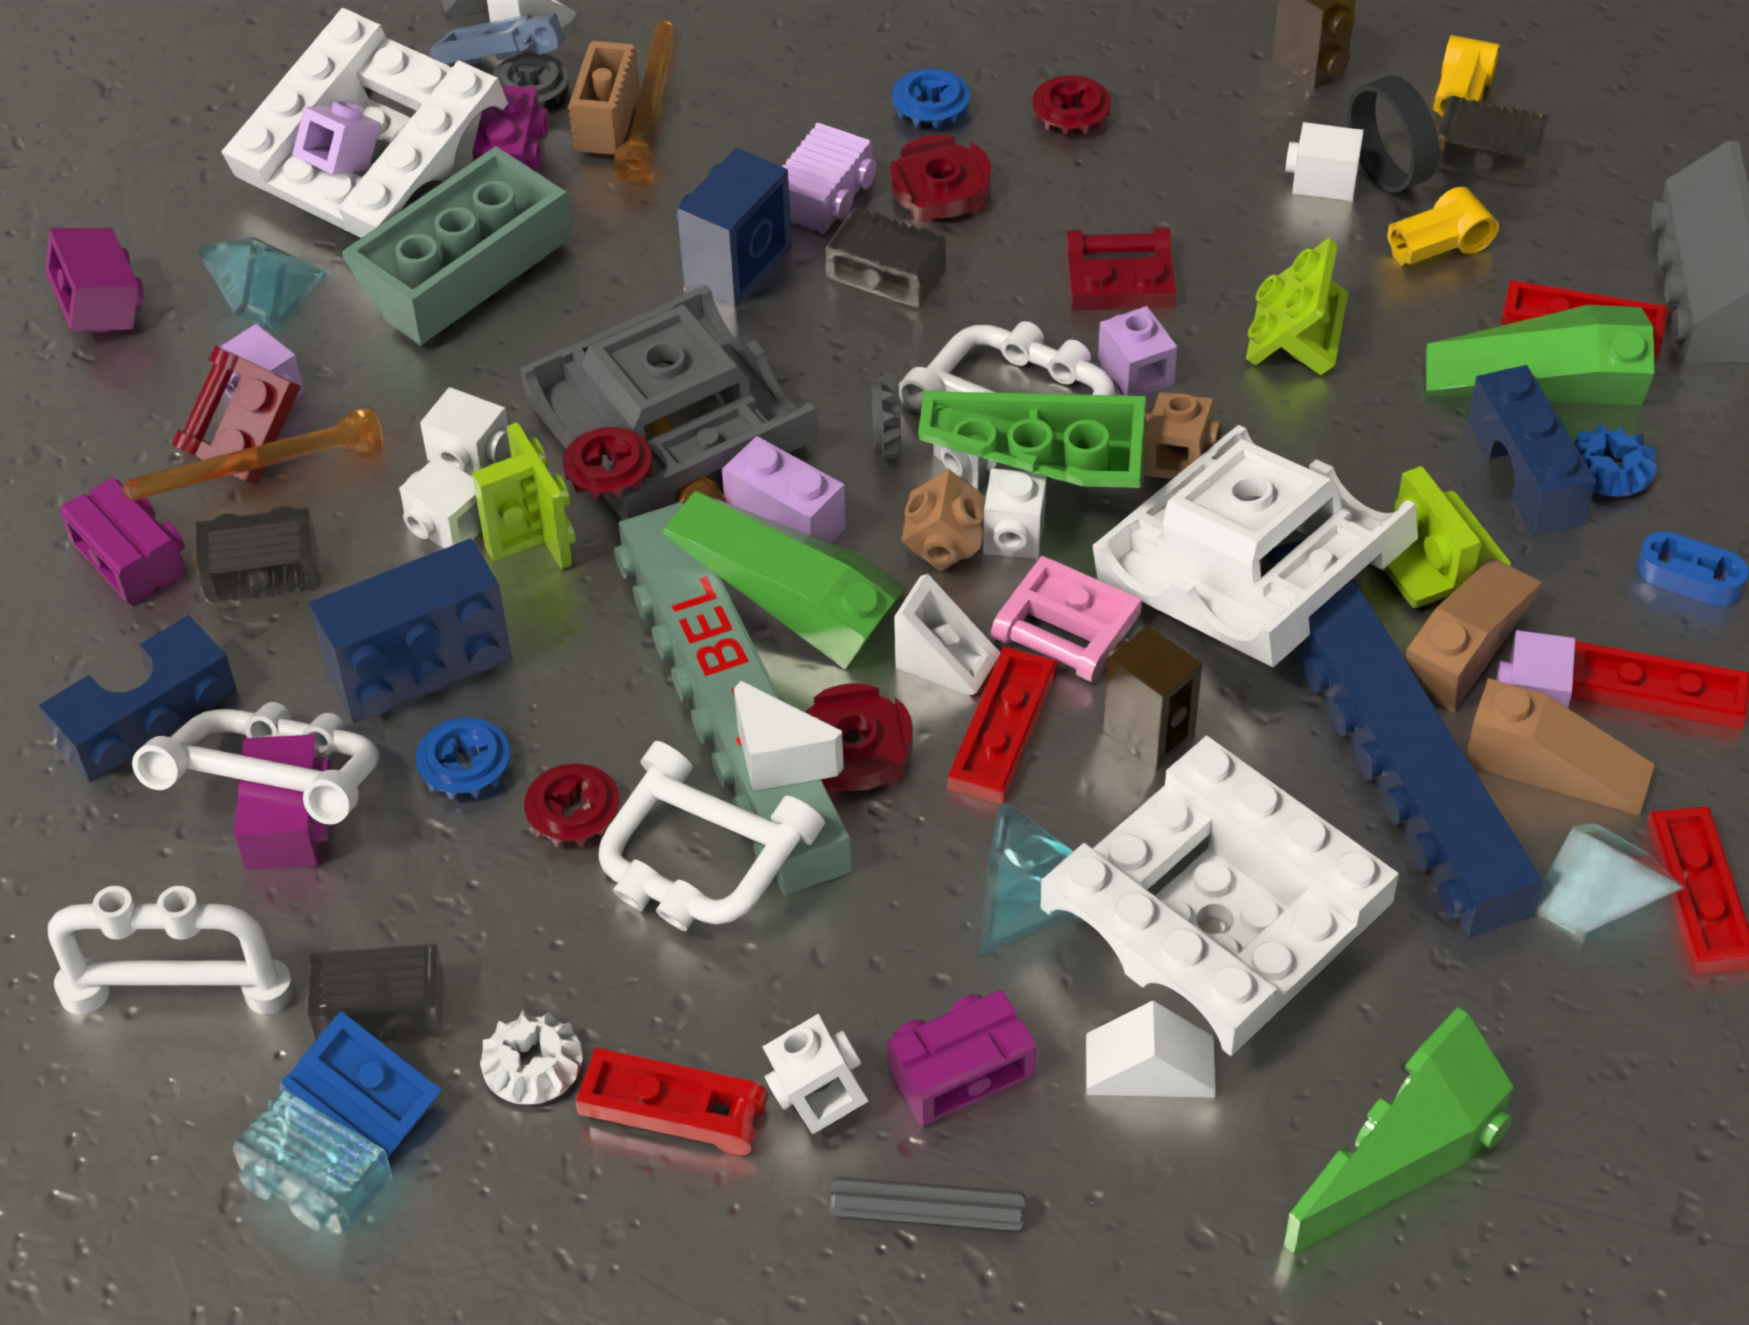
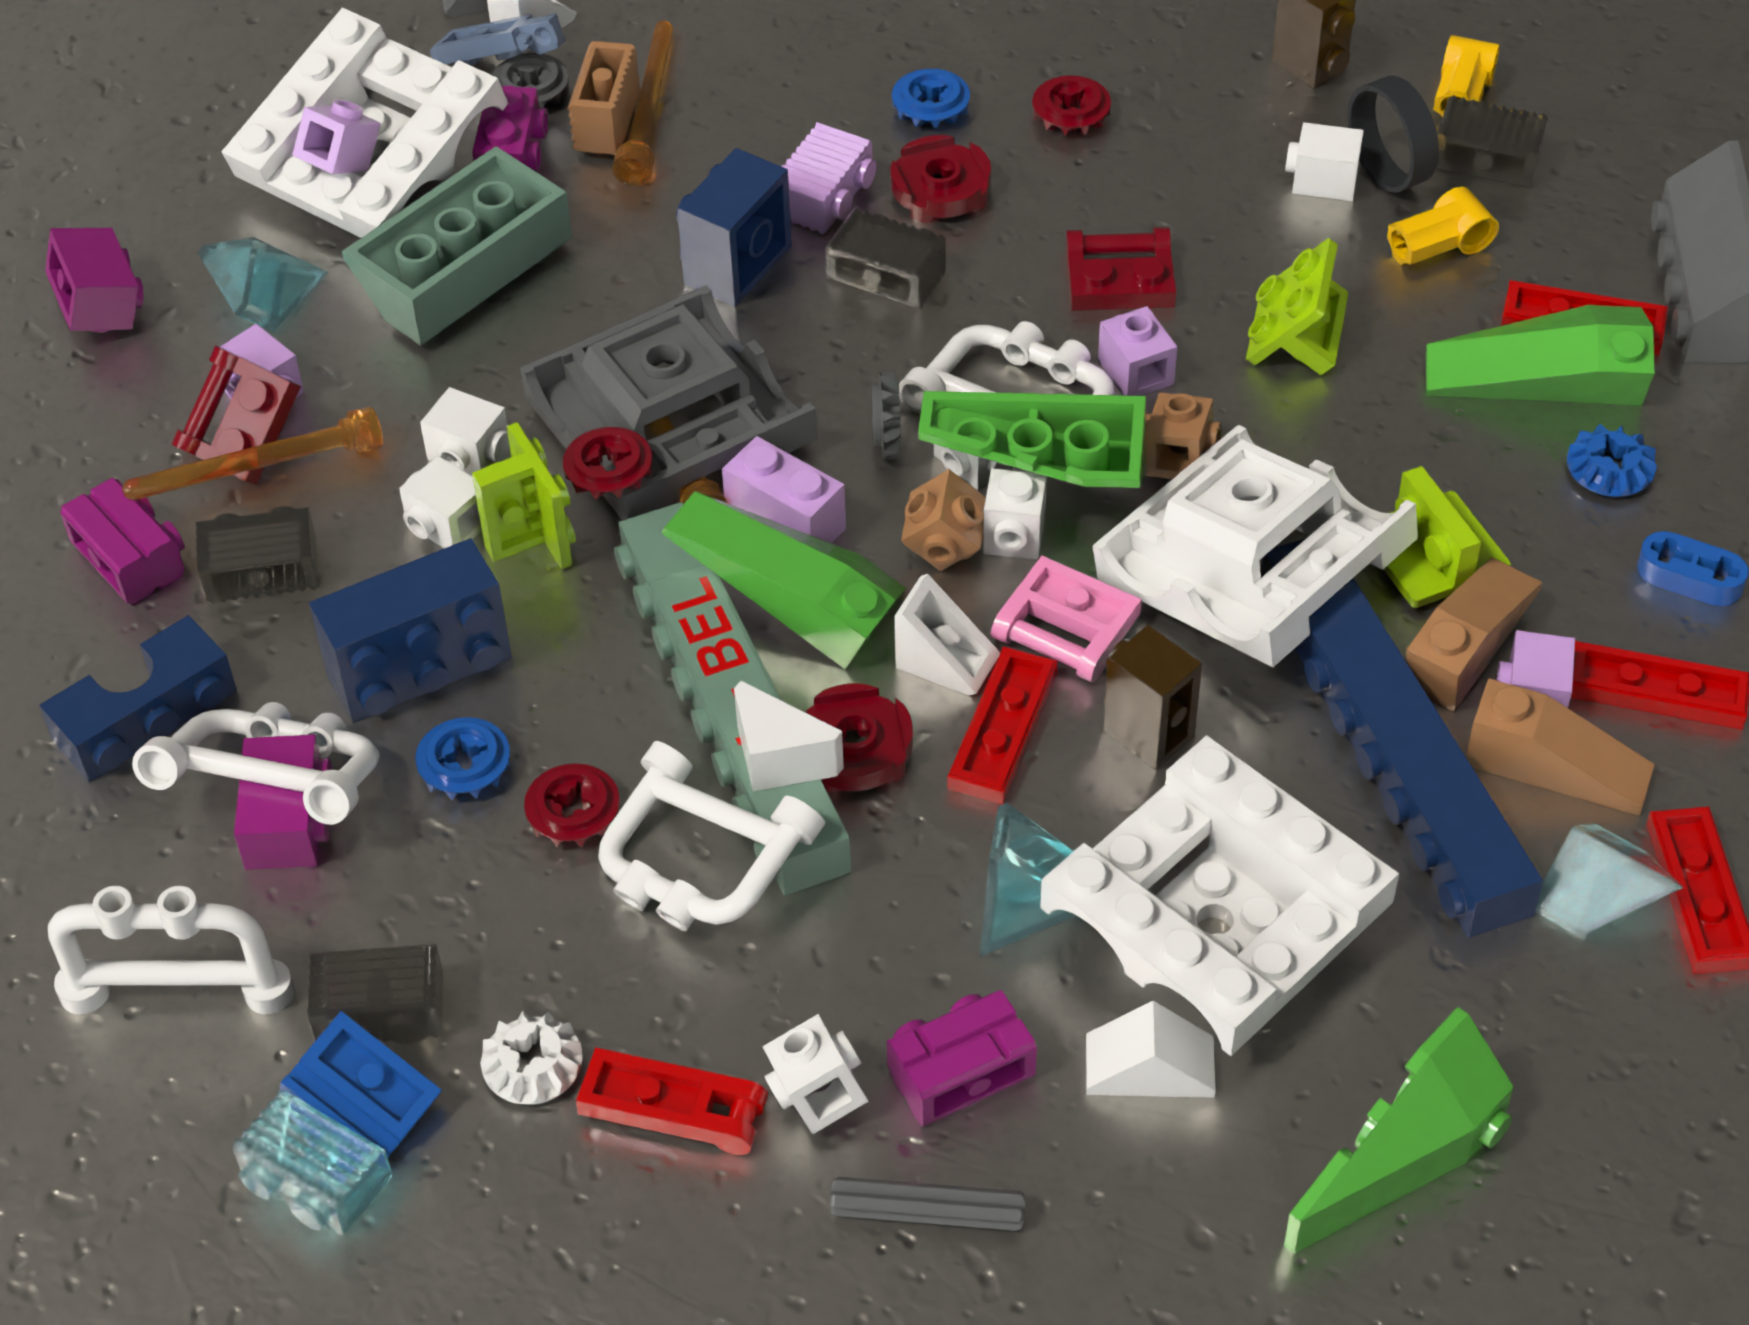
(1549, 473): dark blue arch -> none

